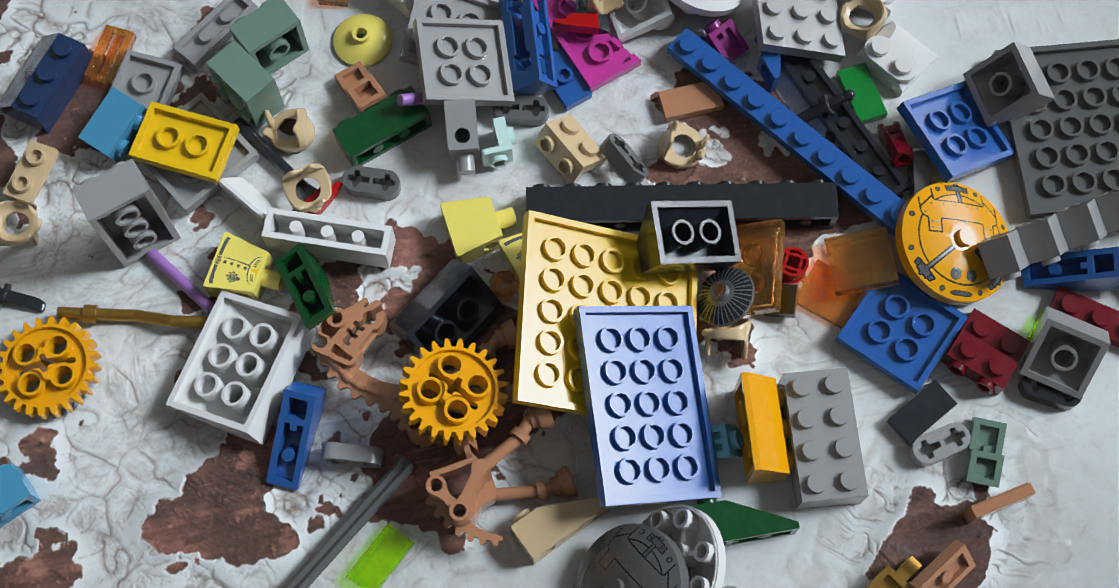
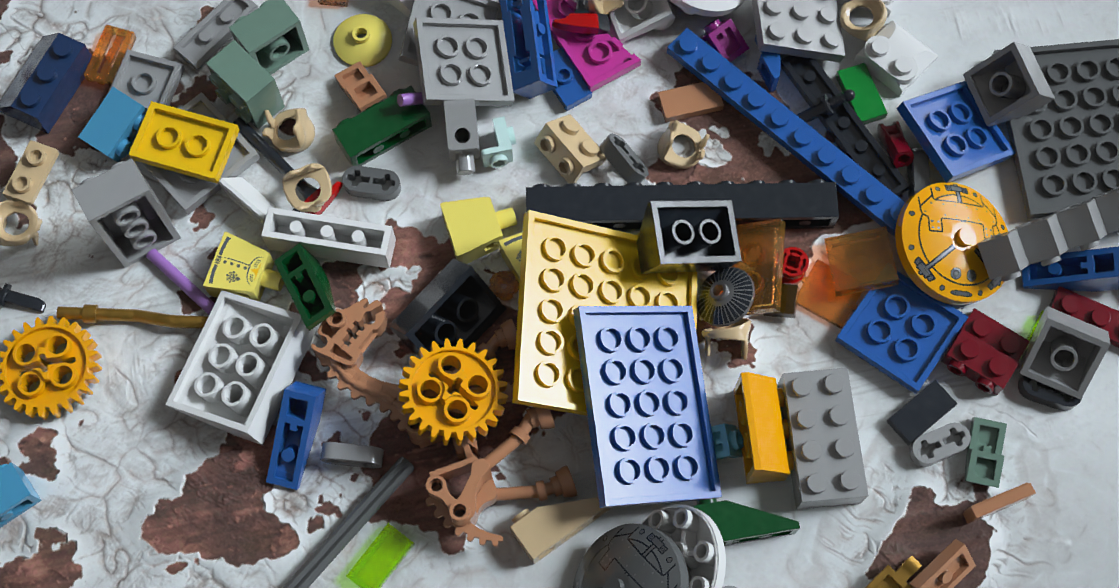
(521, 111): dark grey beam -> none

